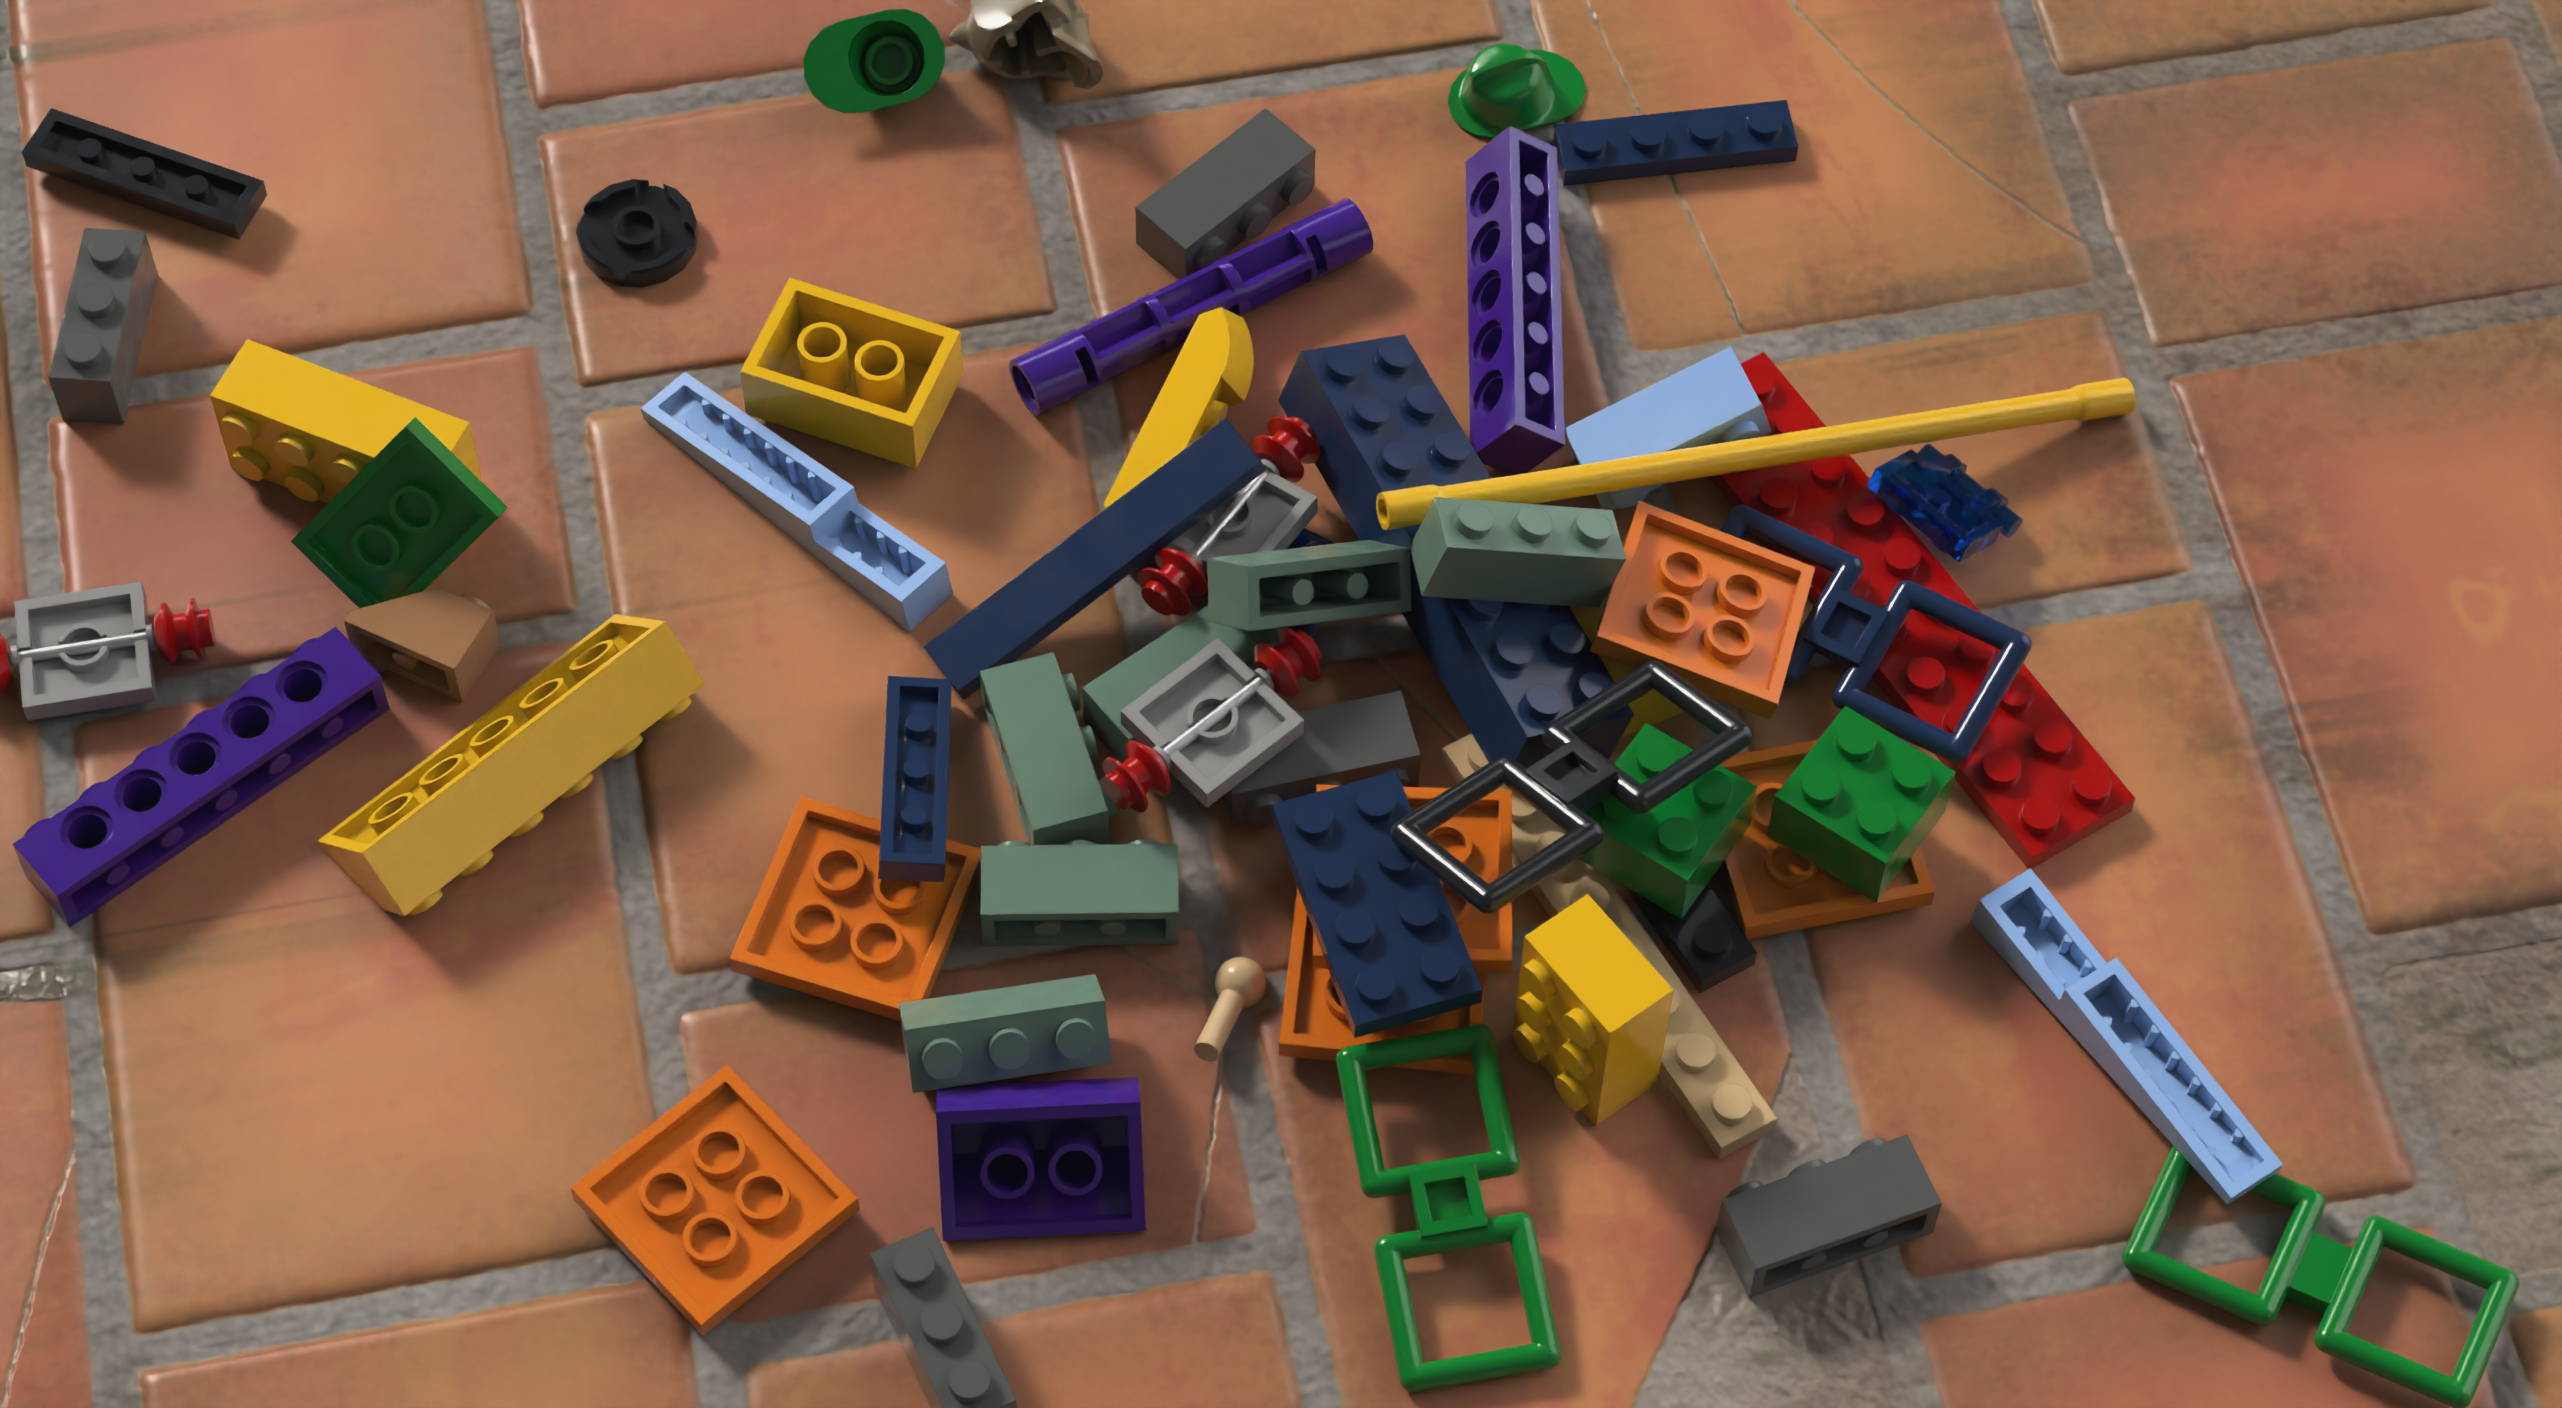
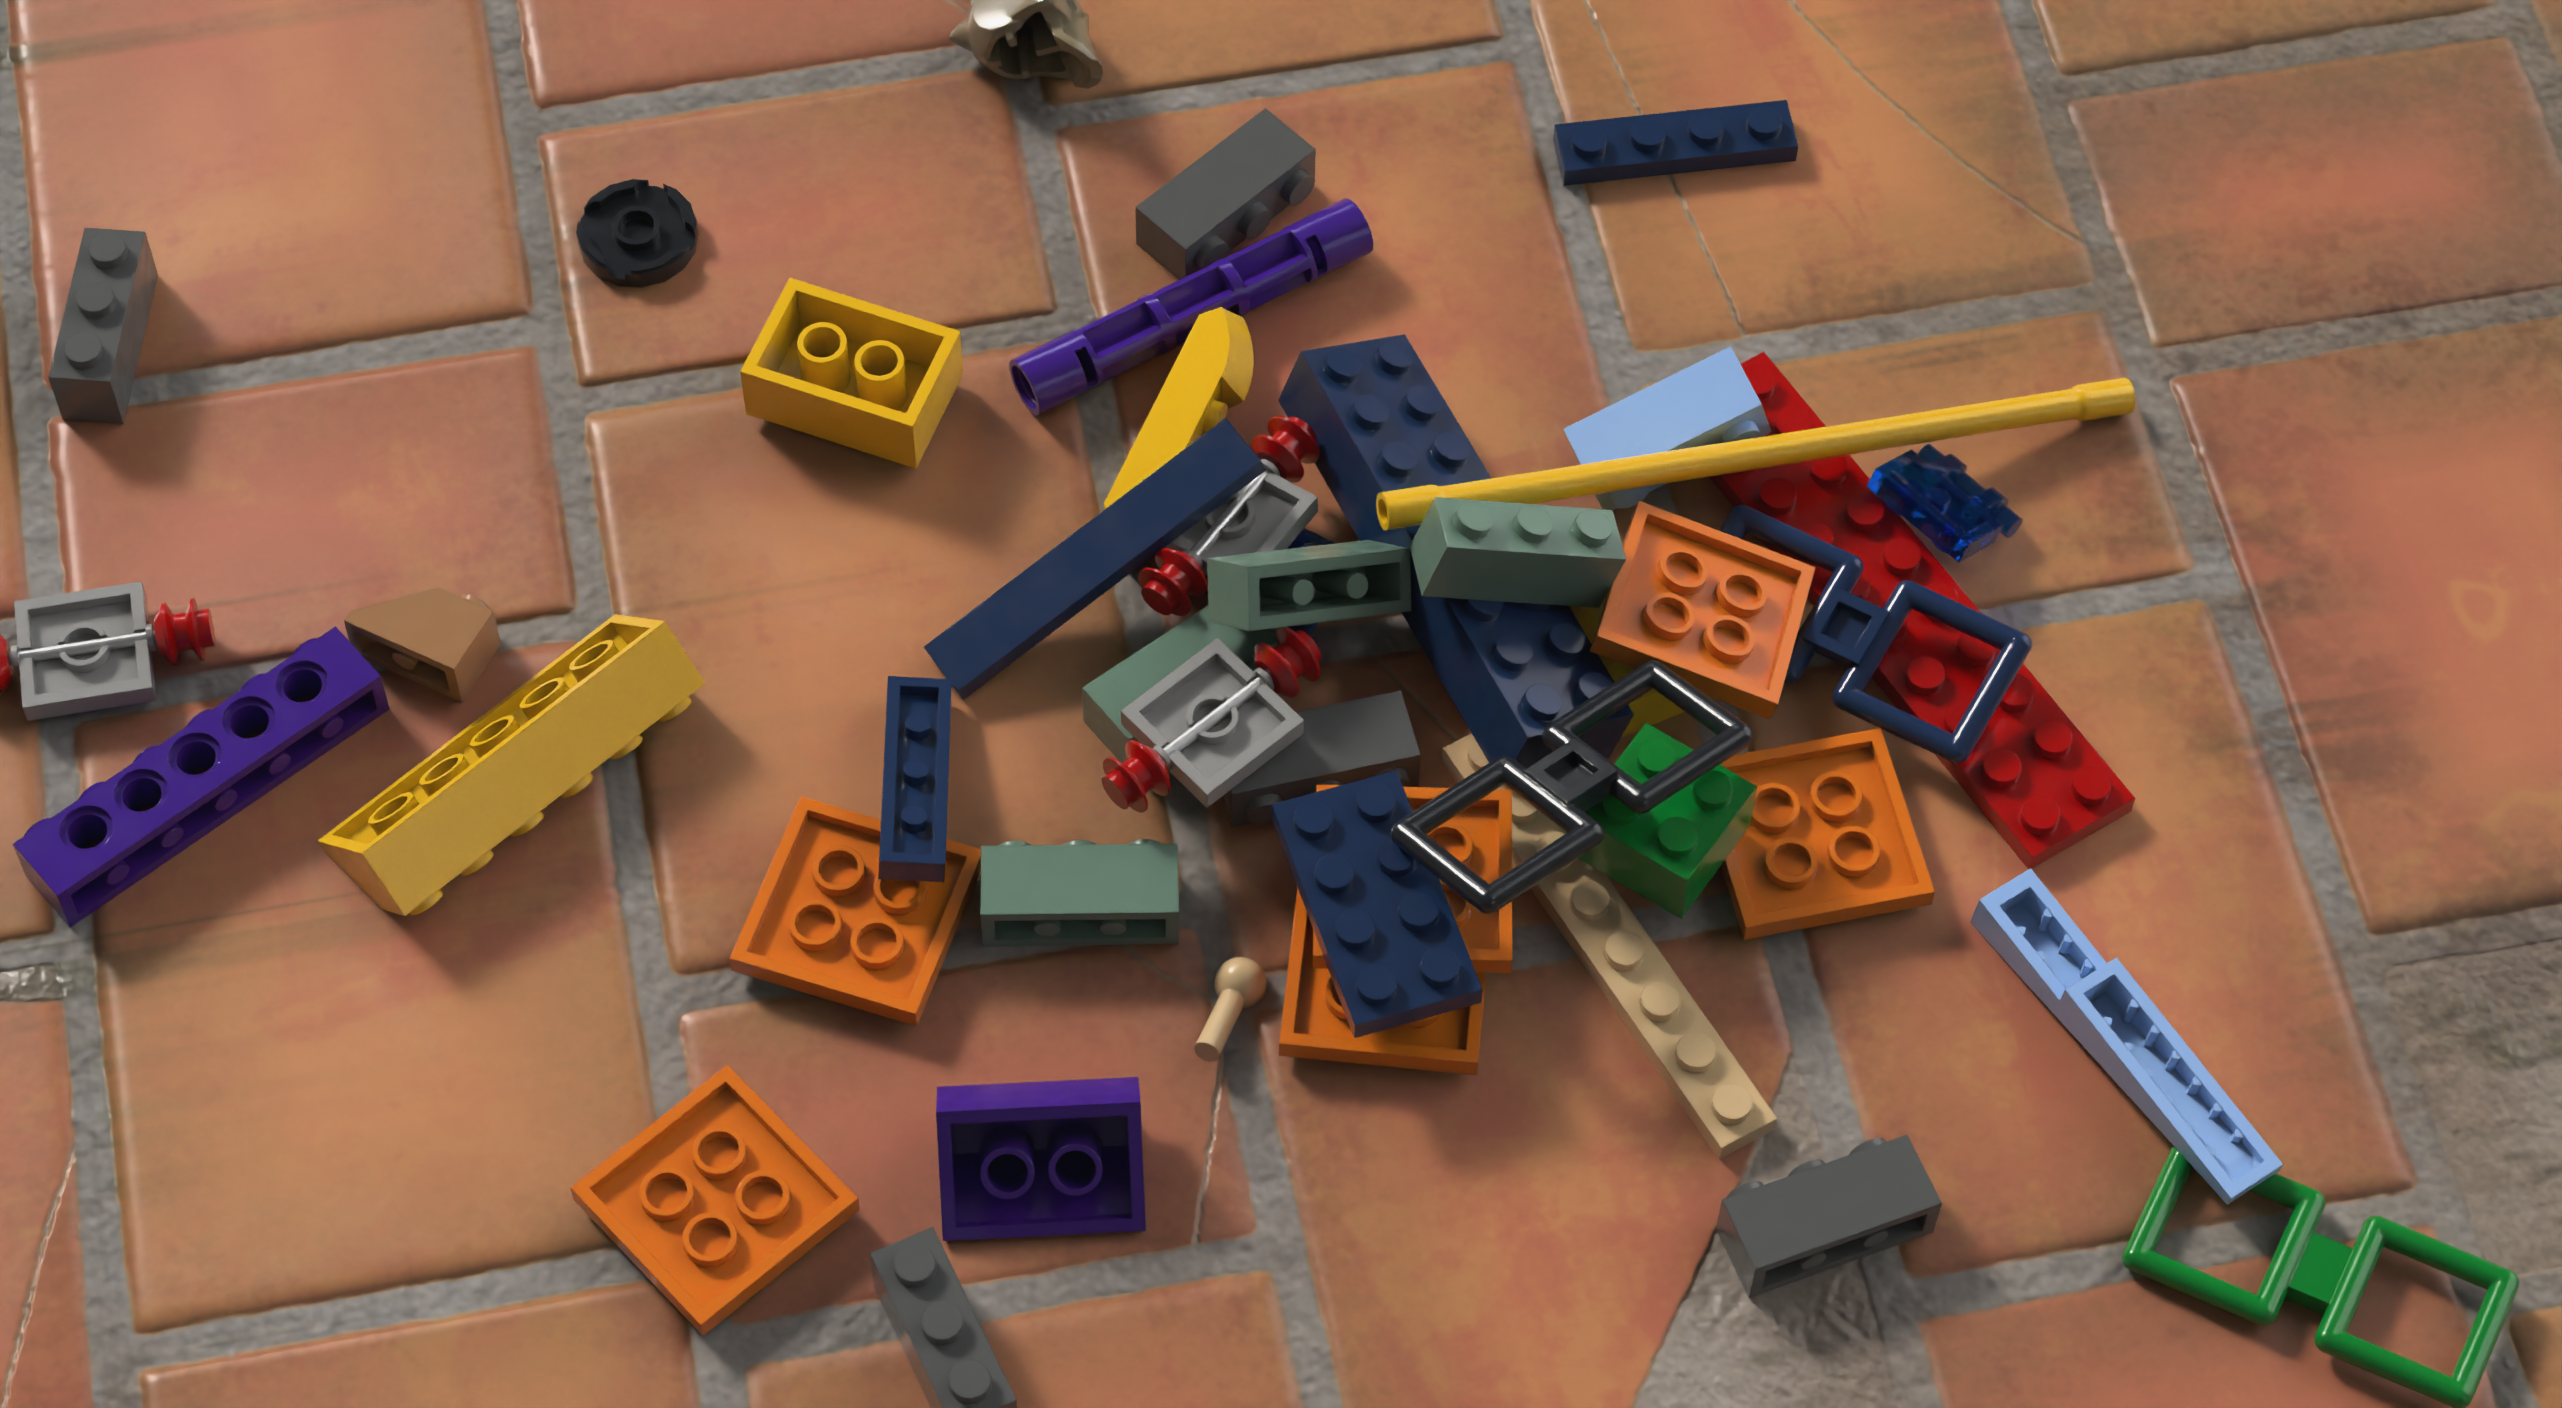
(144, 173): black plate -> none
(315, 425): yellow brick -> none
(399, 520): green plate -> none
(802, 500): light blue slope -> none
(874, 61): green piece -> none
(1005, 1033): sand green brick -> none
(1046, 751): sand green brick -> none
(1447, 1208): green bar -> none
(1514, 303): dark purple brick -> none
(1515, 90): green piece -> none
(1591, 1010): yellow brick -> none
(1702, 942): black plate -> none
(1860, 803): green brick -> none

